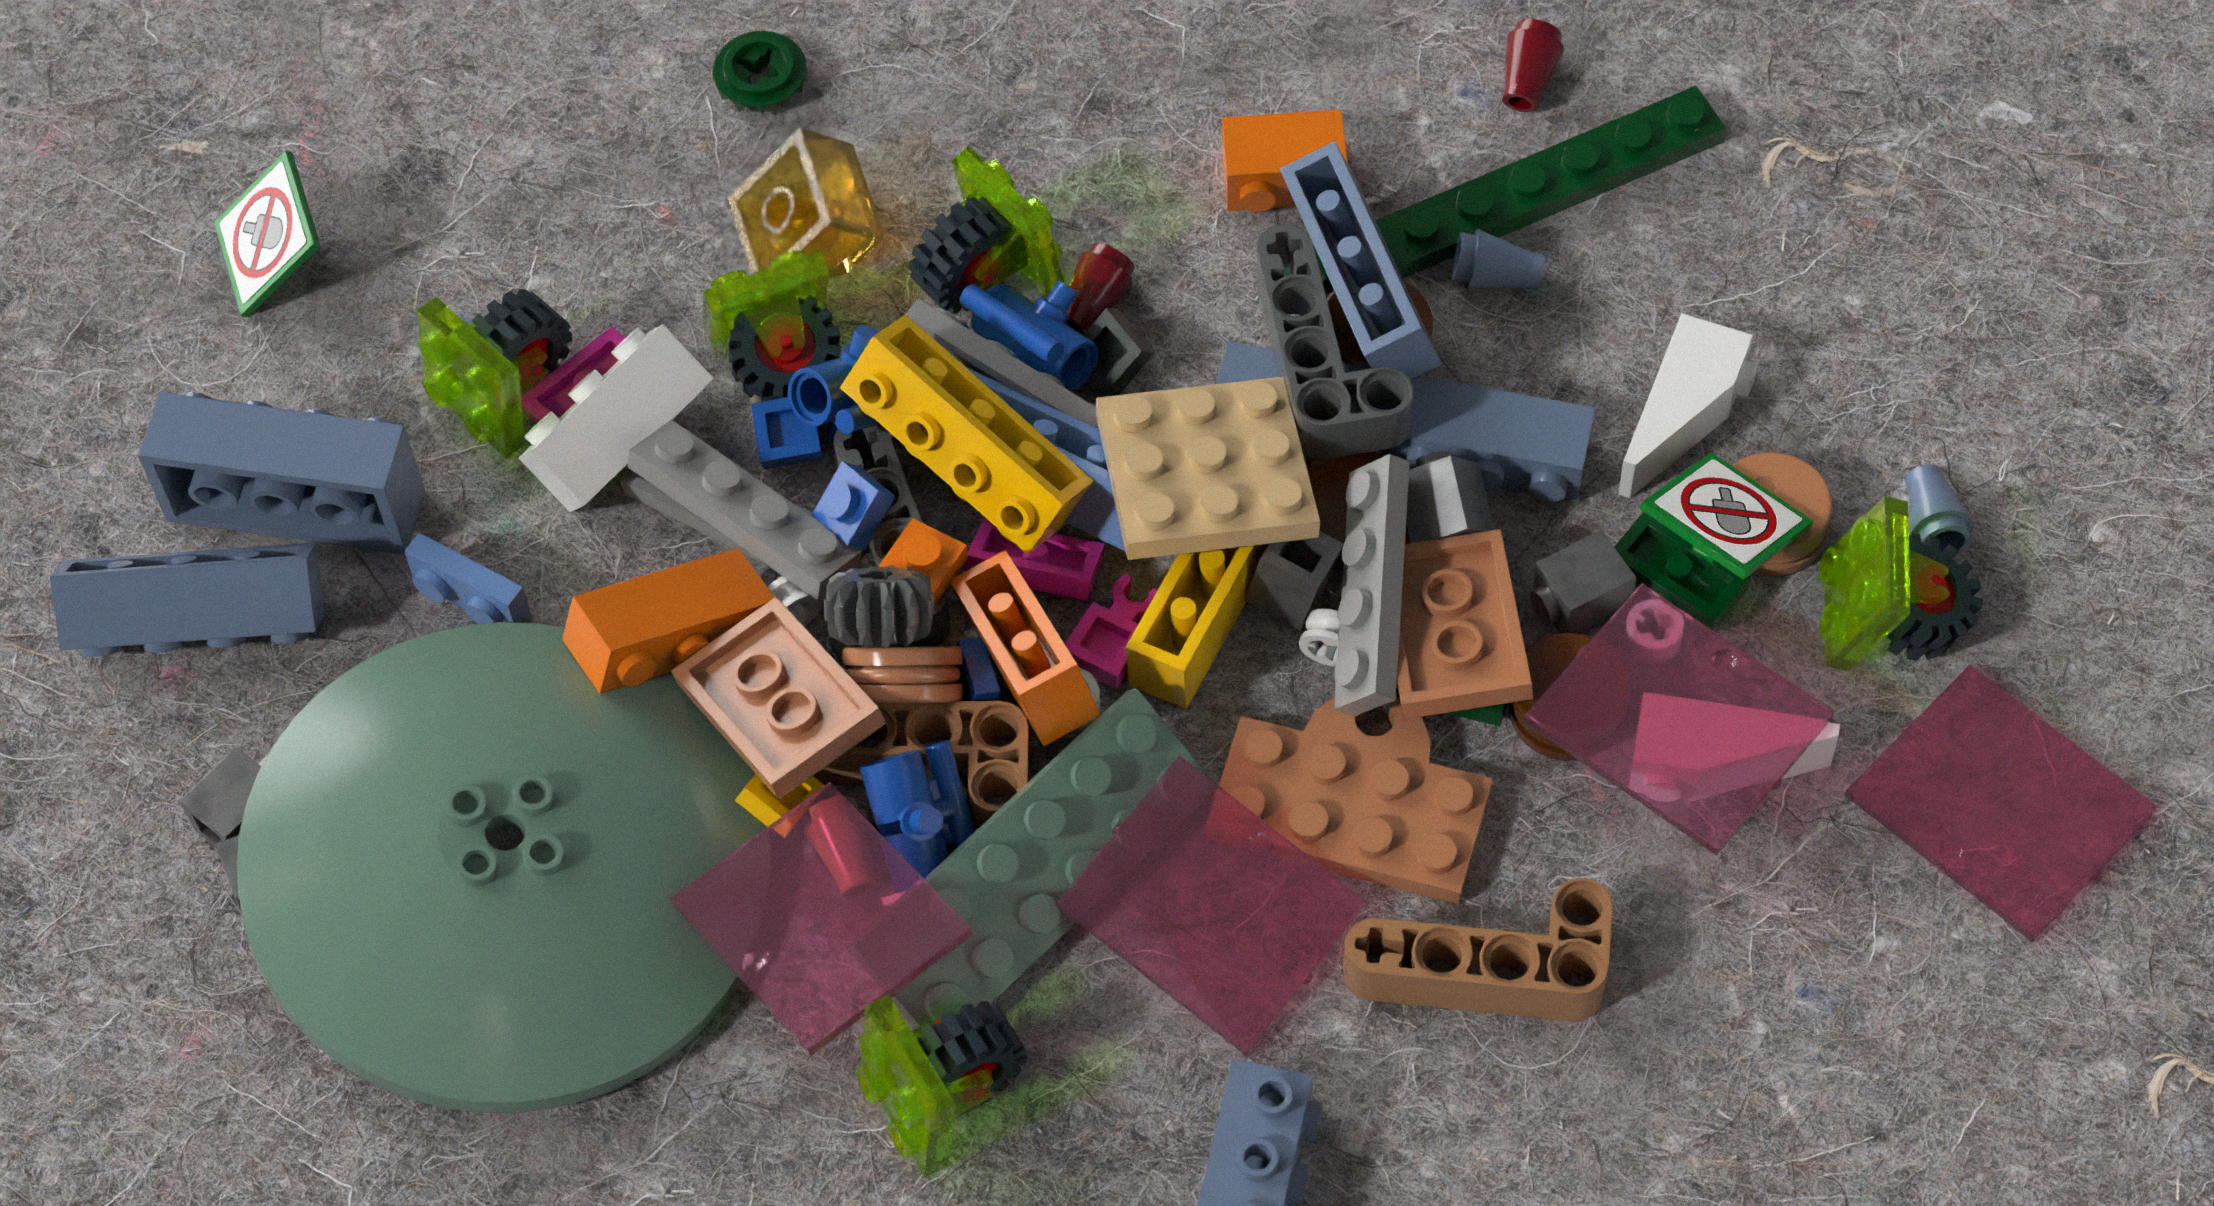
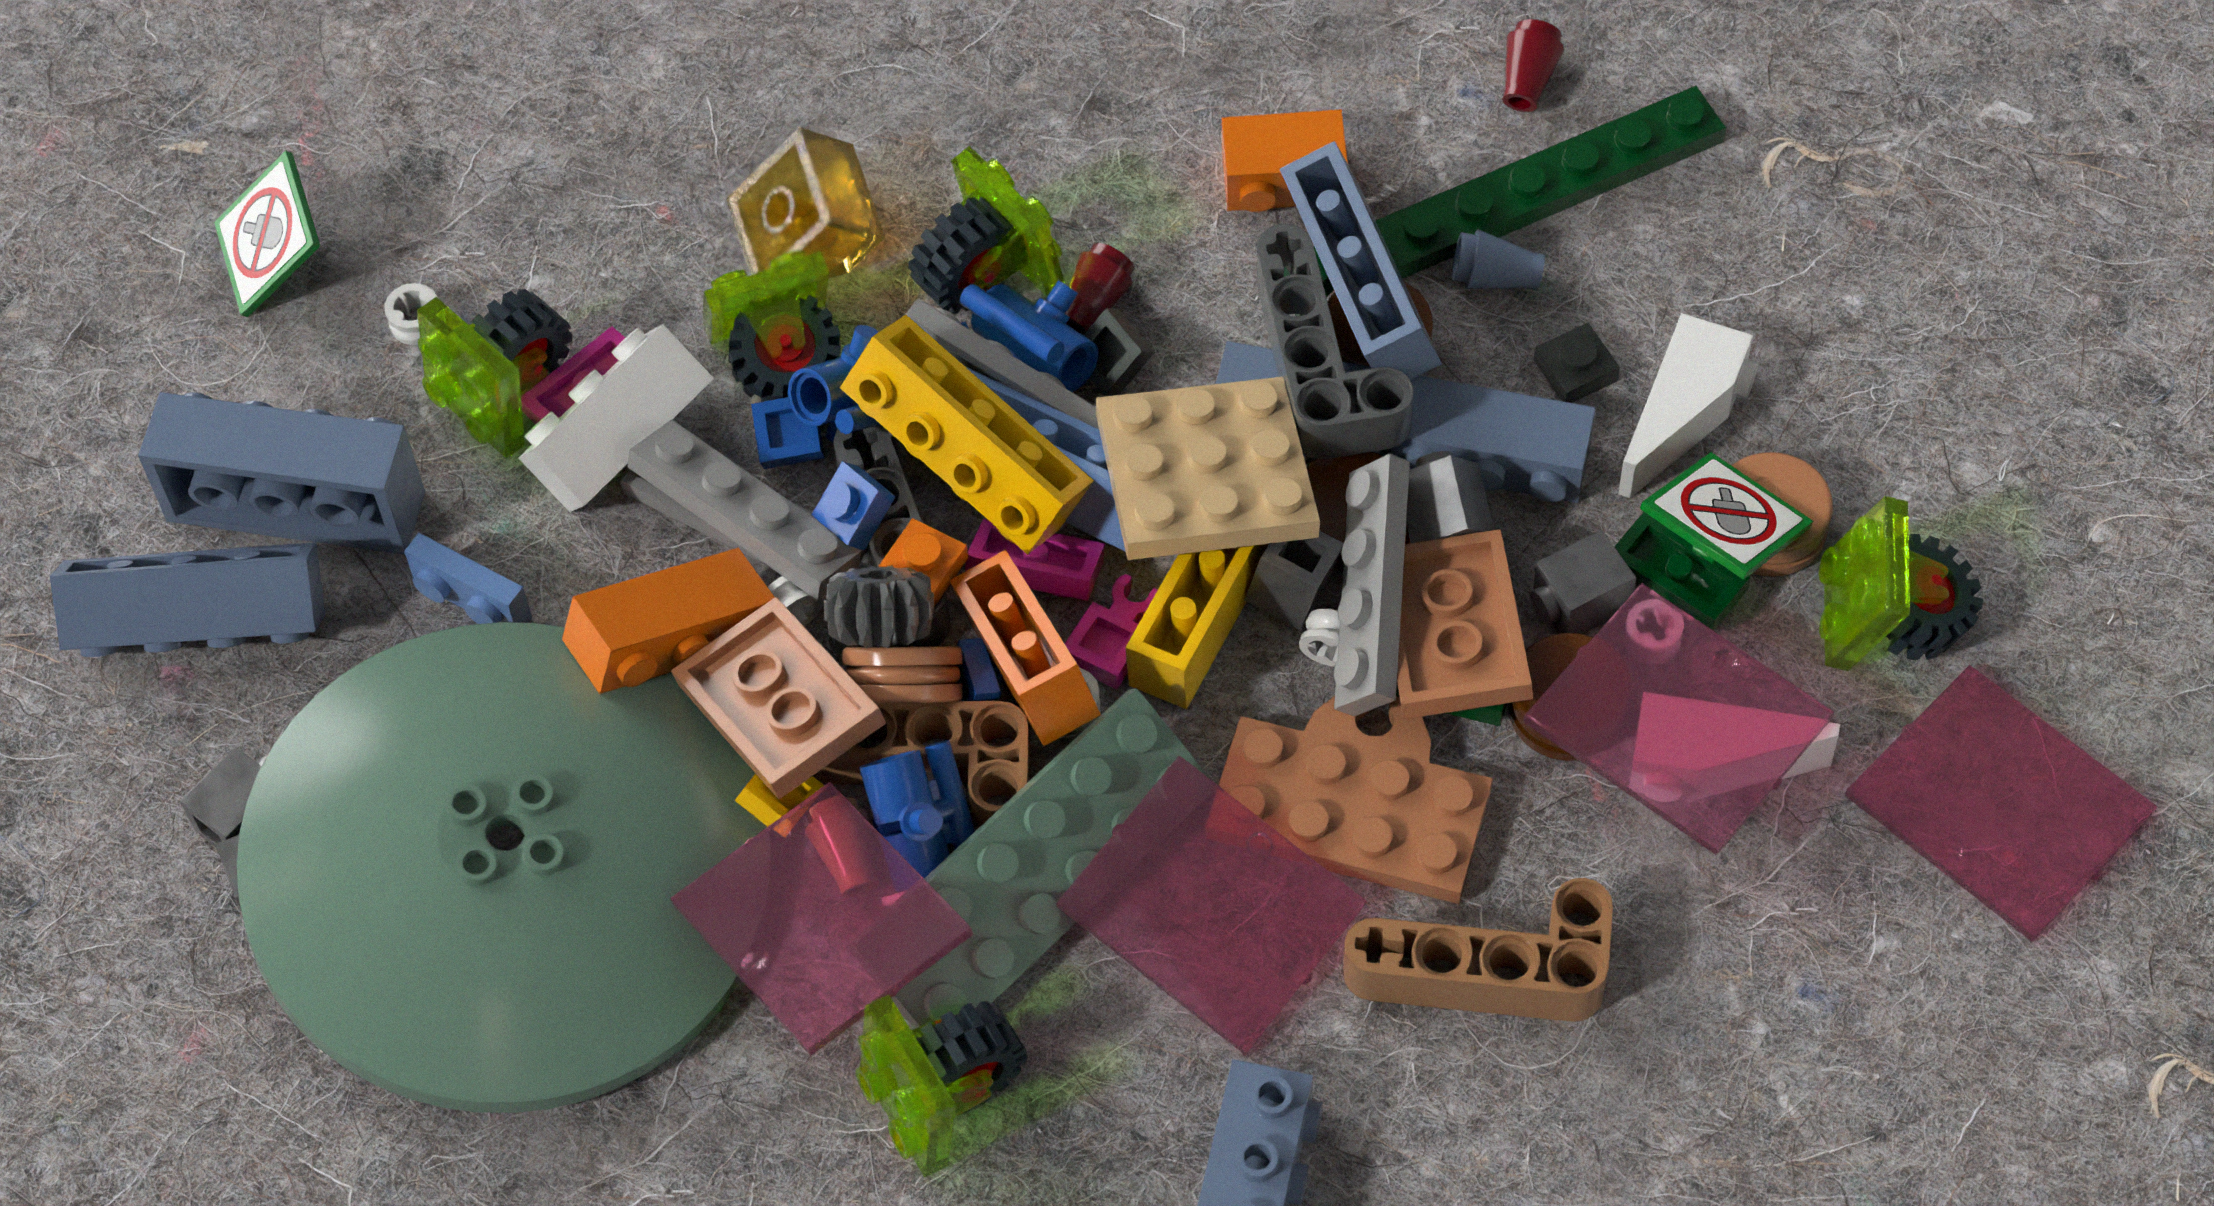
(400, 303): none -> white bush
(752, 53): dark green gear -> none
(1576, 363): none -> pearl dark grey plate
(1936, 509): sand blue cone -> none

